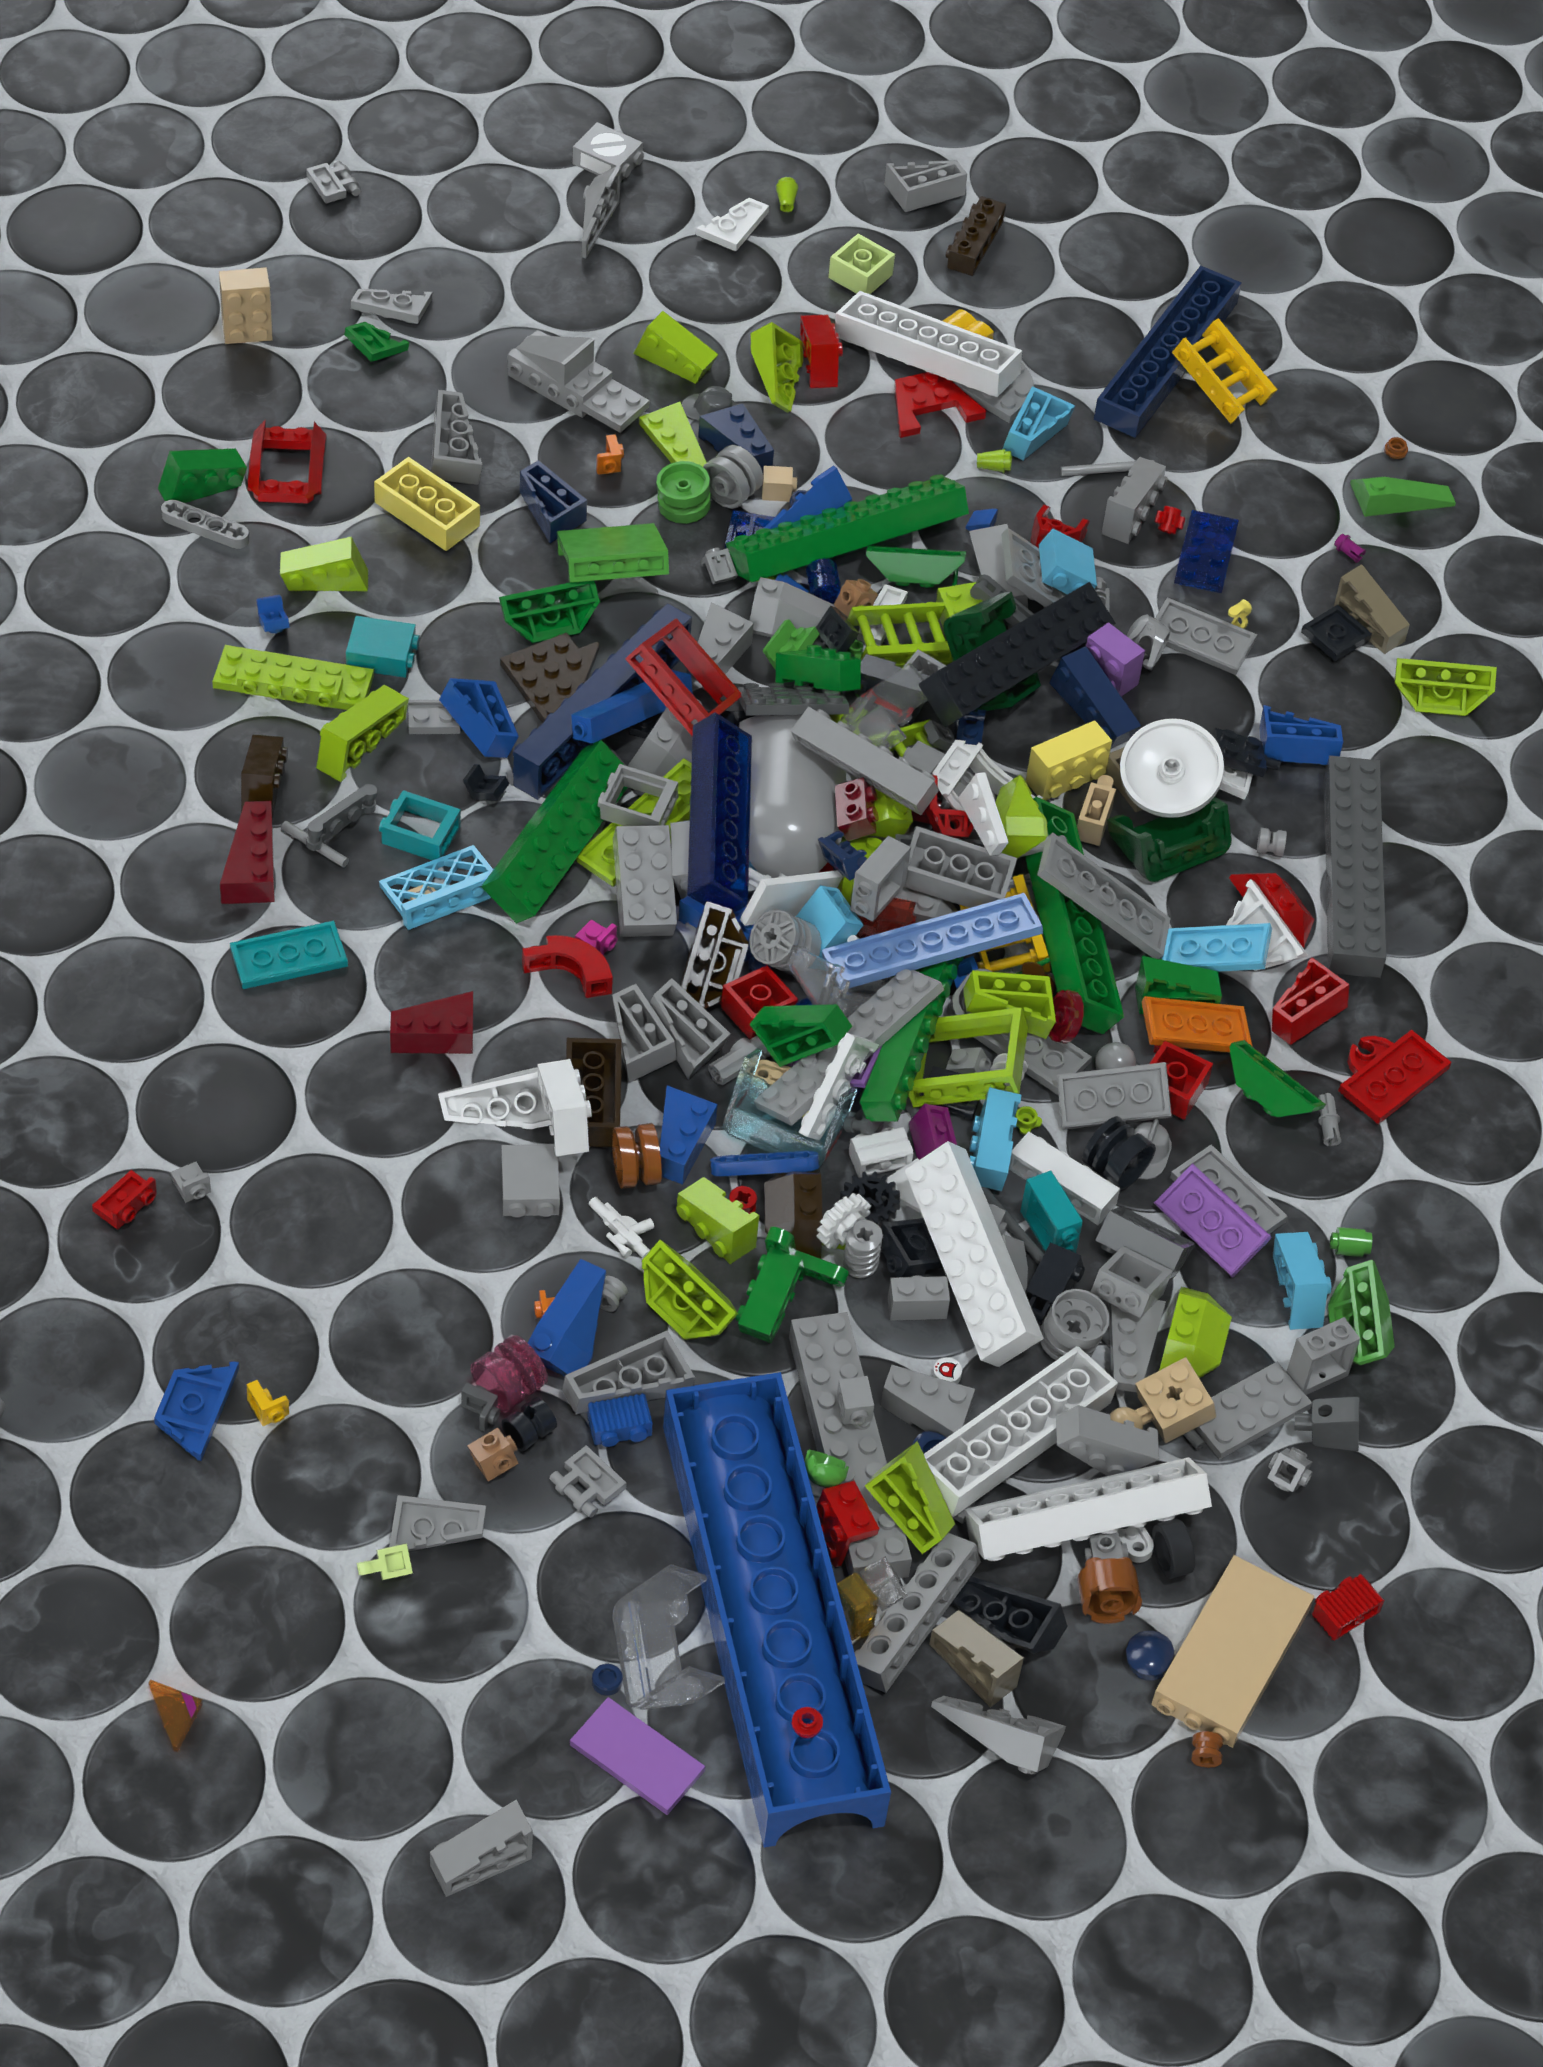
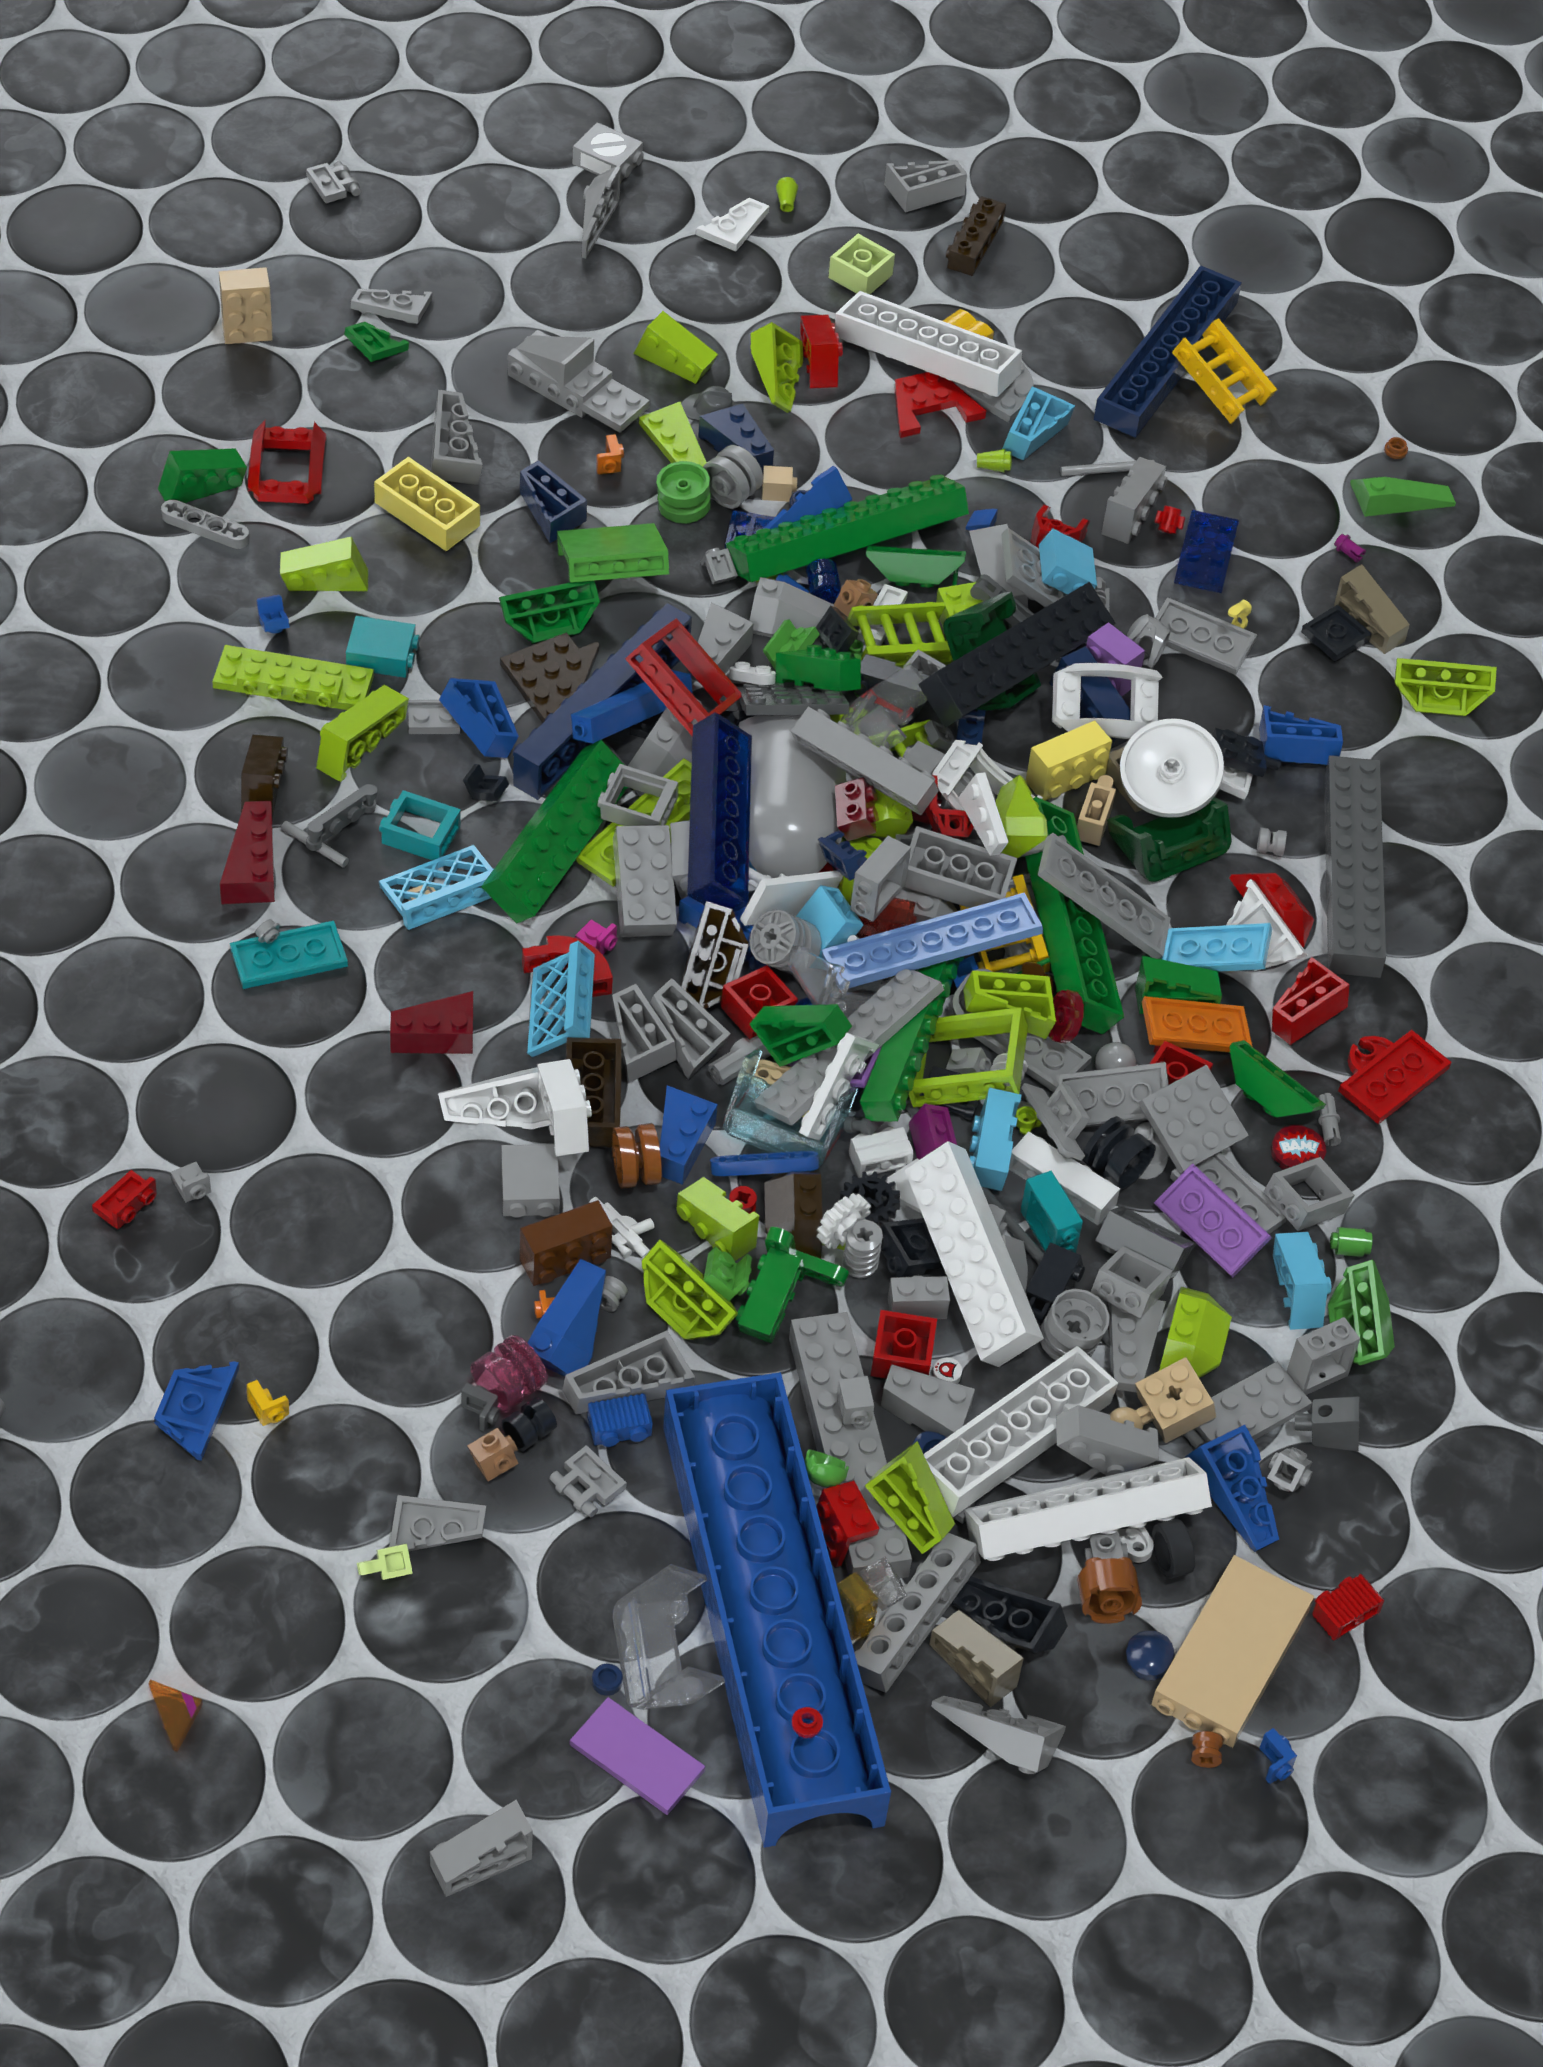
(268, 931): none -> light grey plate
(559, 1242): none -> reddish brown brick
(577, 998): none -> medium azure fence
(726, 1275): none -> bright green bracket
(756, 675): none -> white plate
(903, 1342): none -> red brick
(1061, 1116): none -> light grey bracket
(1143, 697): none -> white wedge
(1193, 1118): none -> light grey plate
(1238, 1485): none -> blue wedge
(1280, 1753): none -> blue bracket
(1297, 1145): none -> tile
(1322, 1180): none -> light grey window

